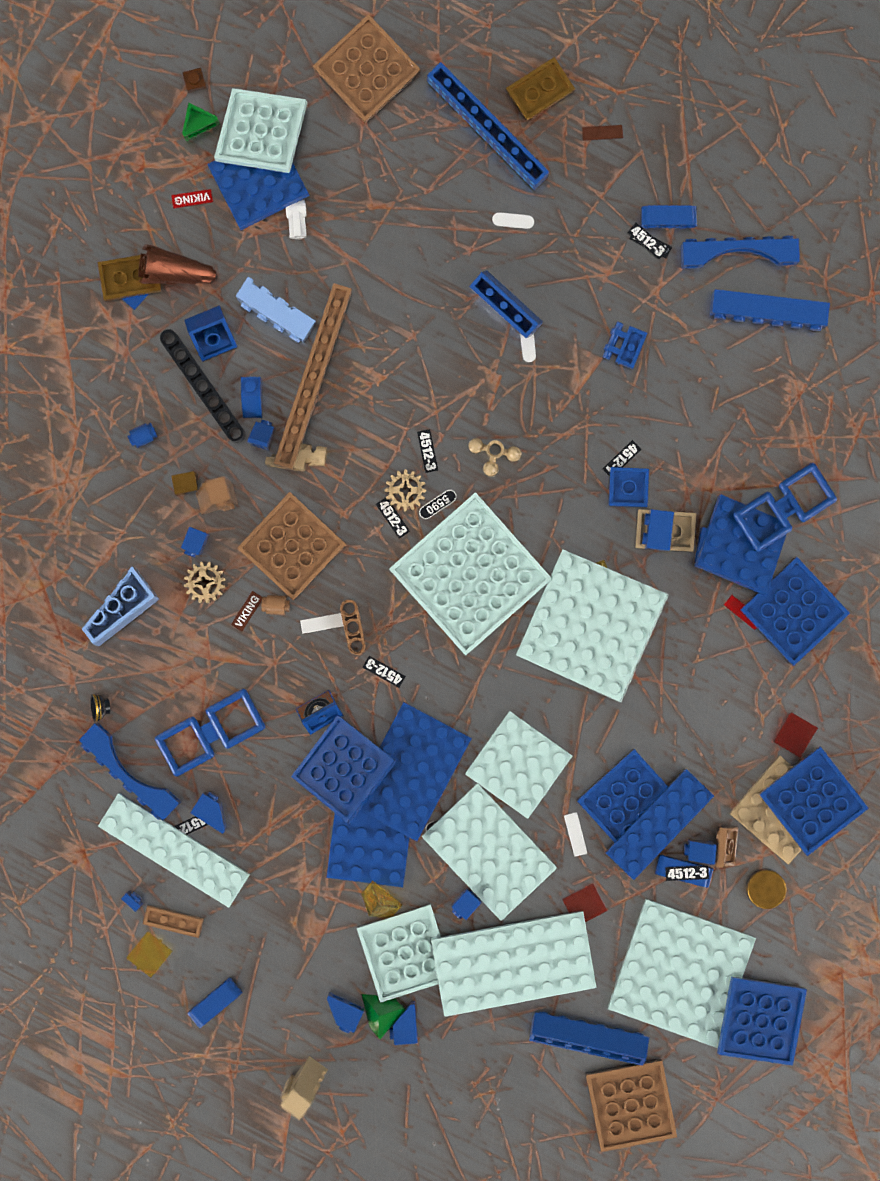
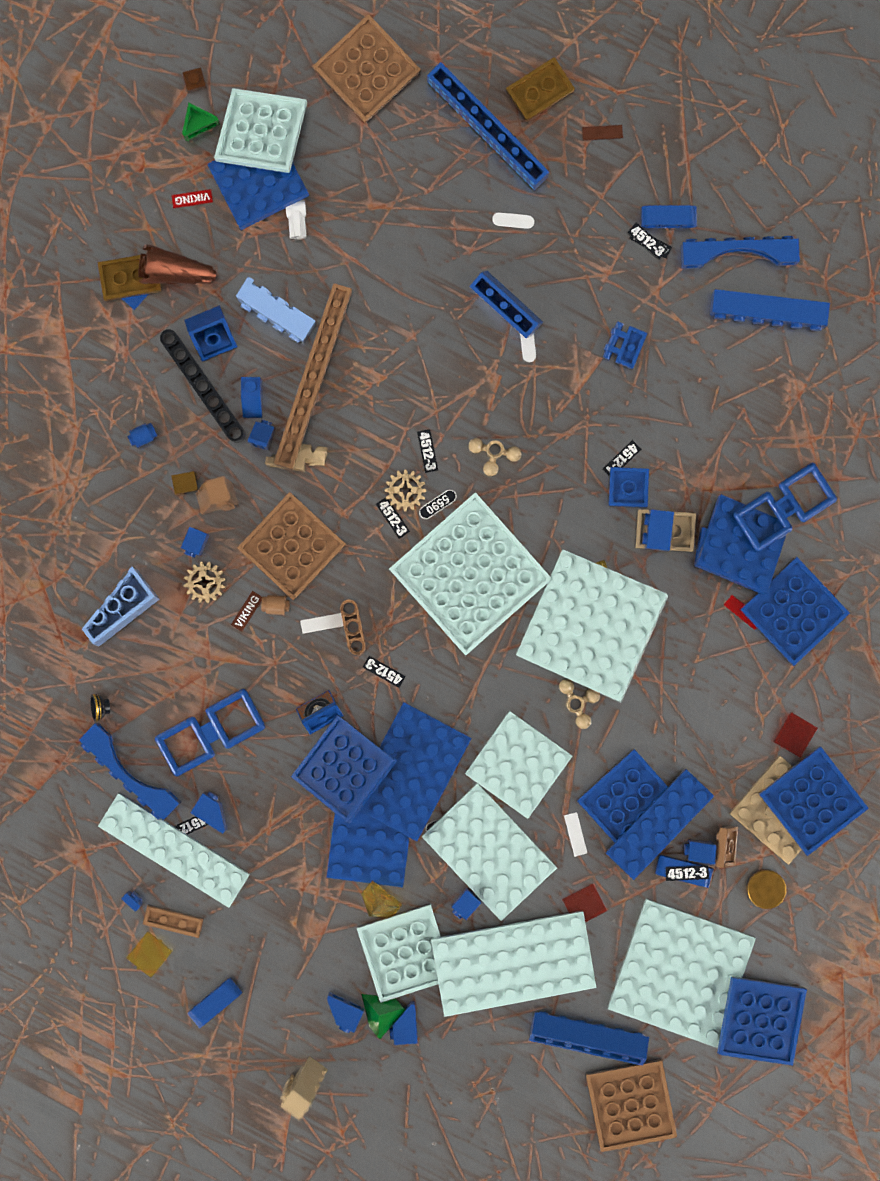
(583, 720): none -> tan piece

